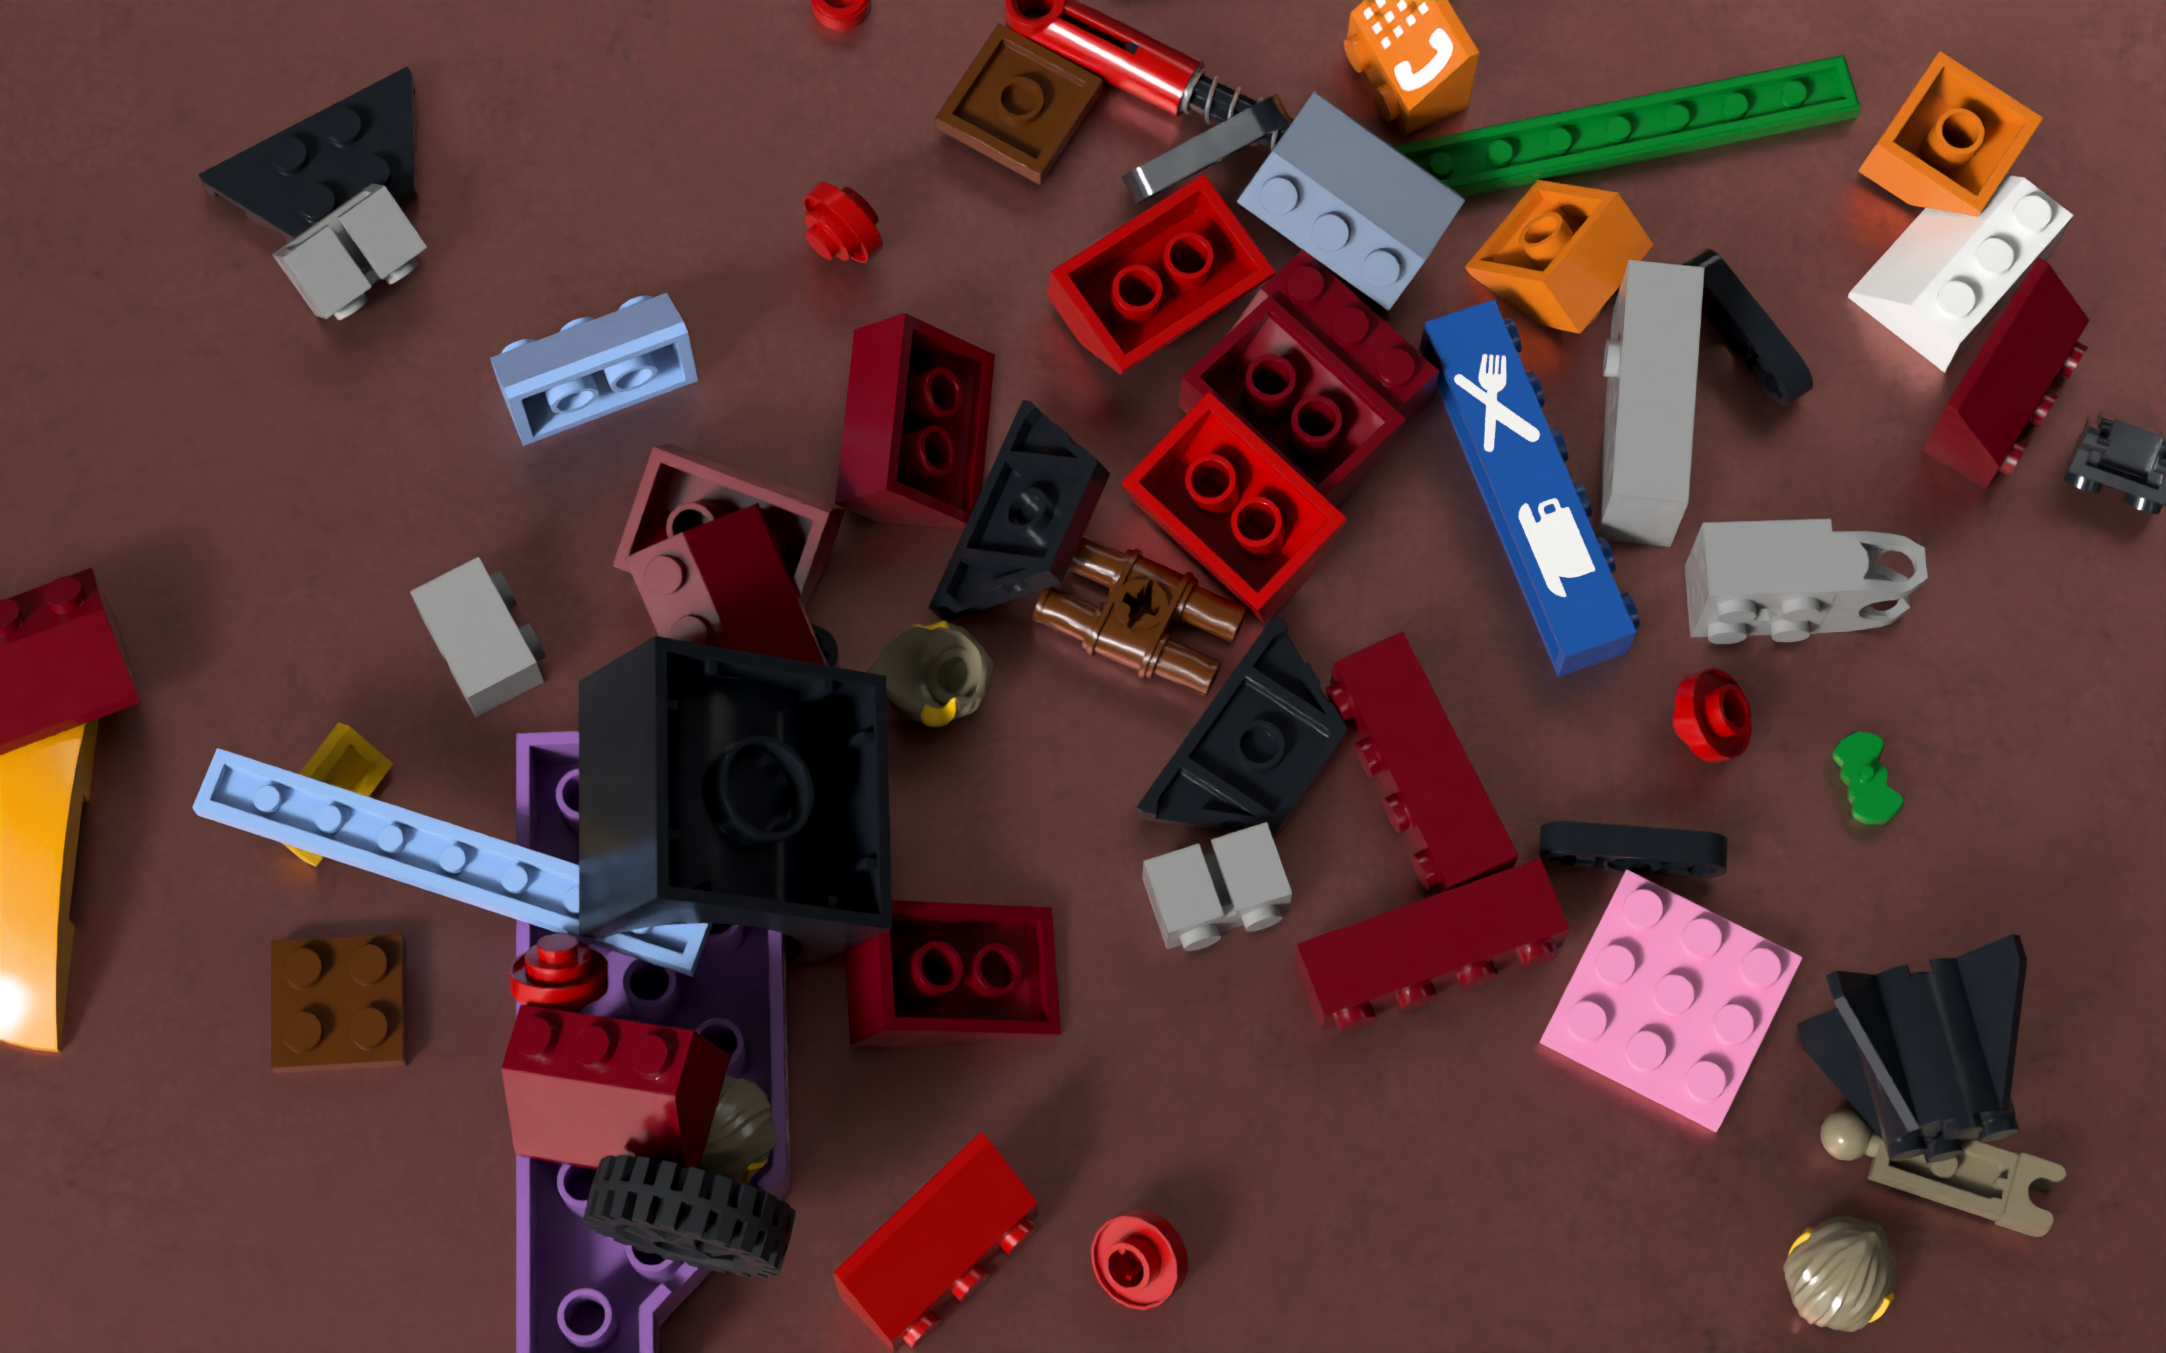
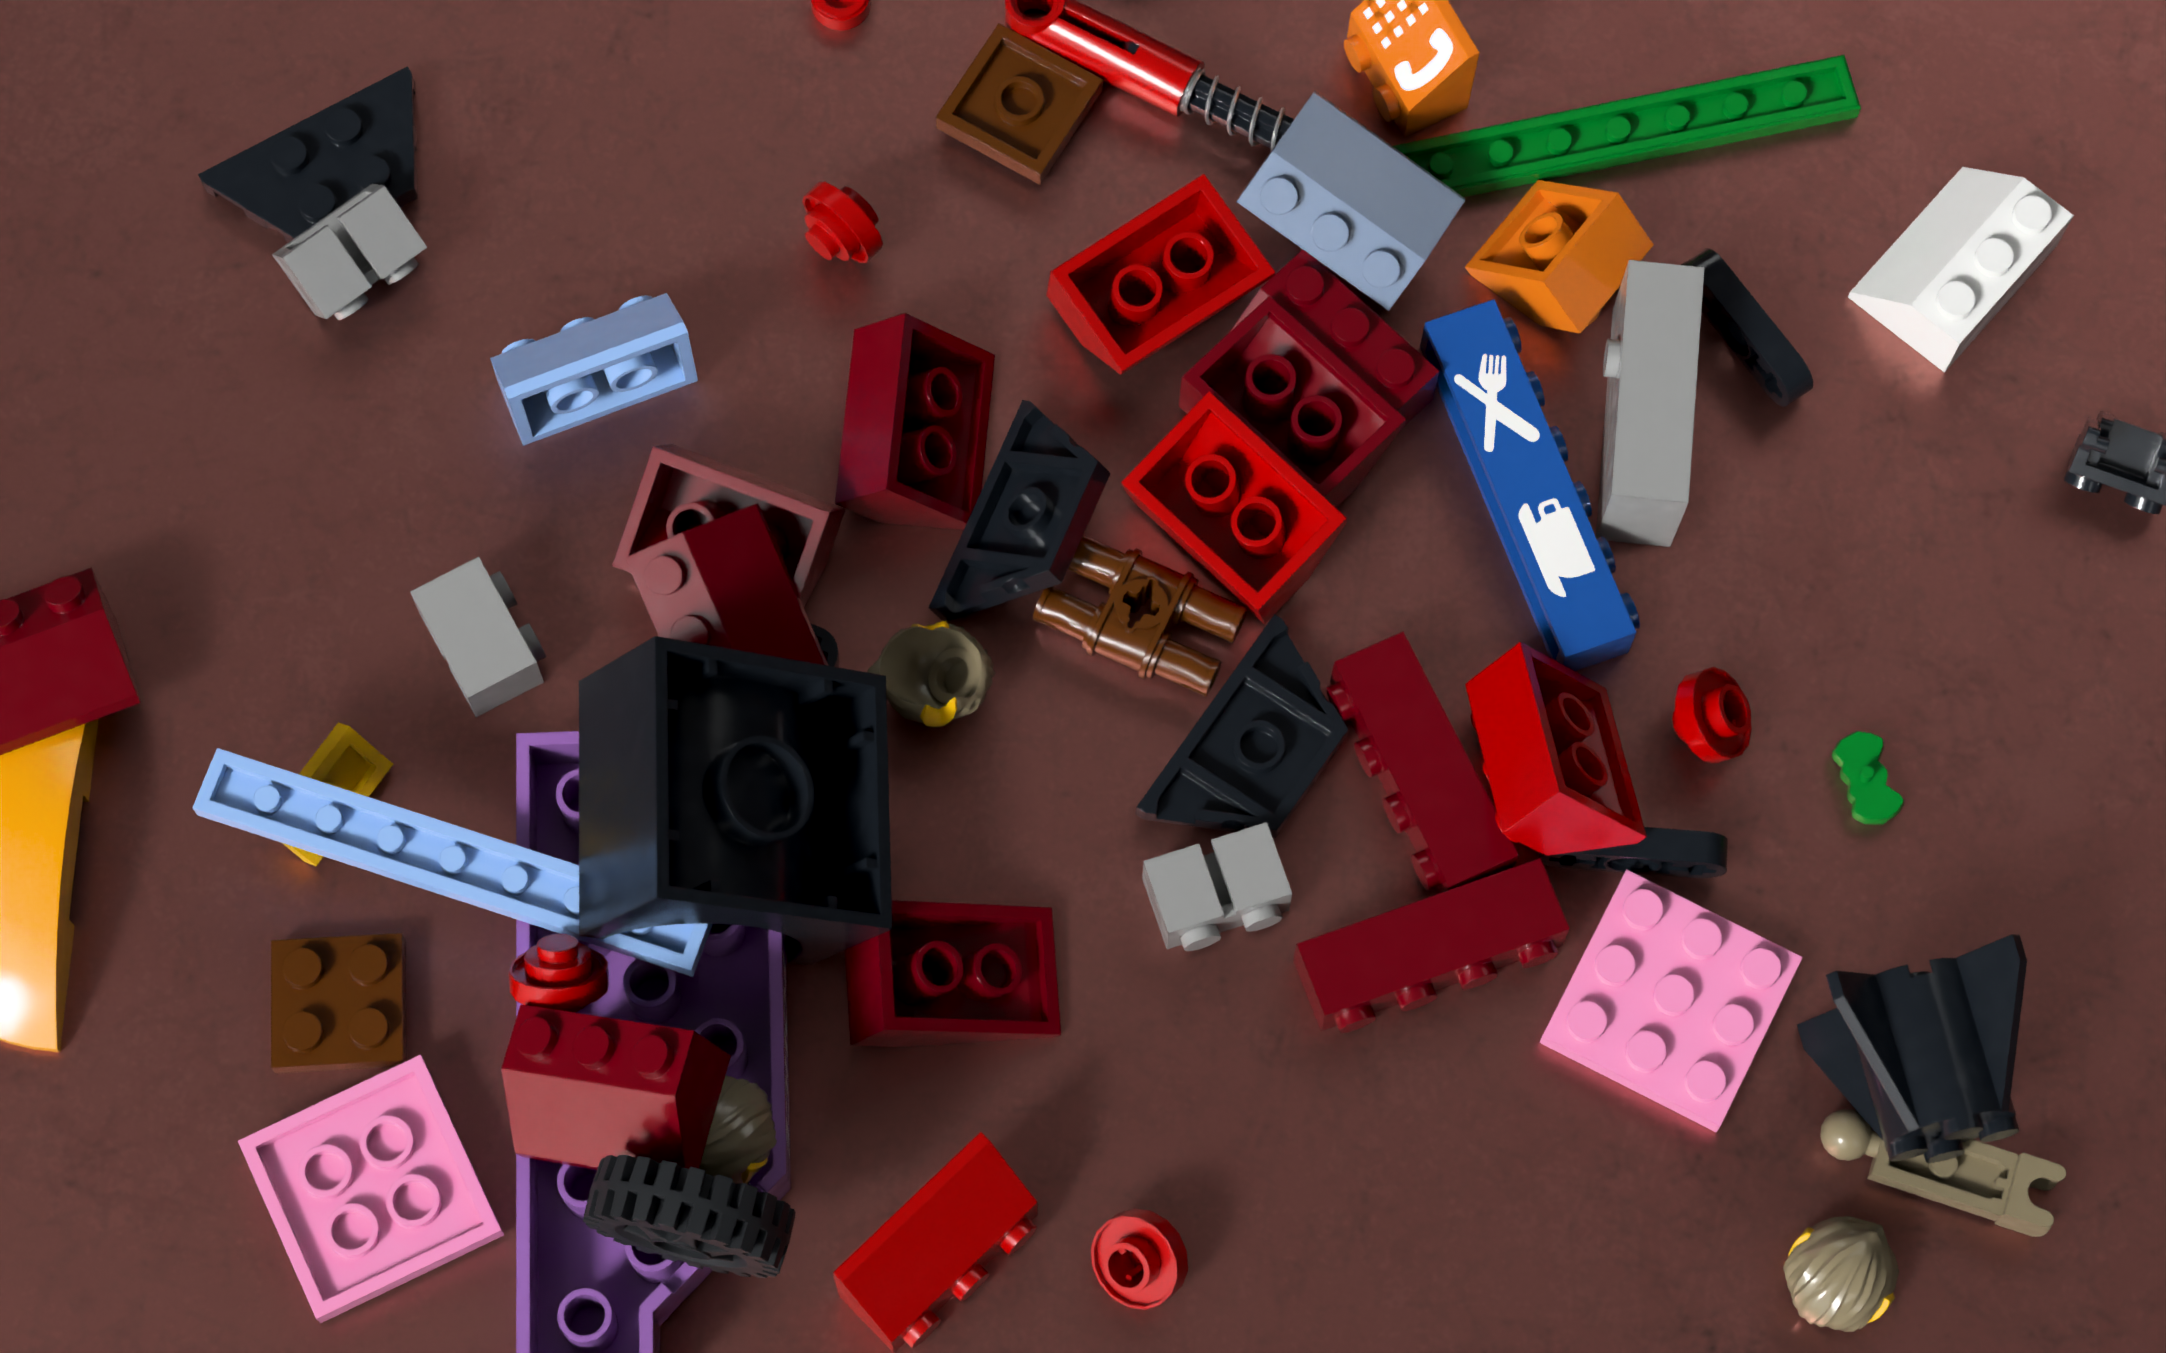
(370, 1188): none -> bright pink plate
(1206, 149): beam -> none
(1552, 756): none -> red slope
(1793, 579): light grey brick -> none
(1950, 141): orange slope -> none
(2010, 380): dark red slope -> none

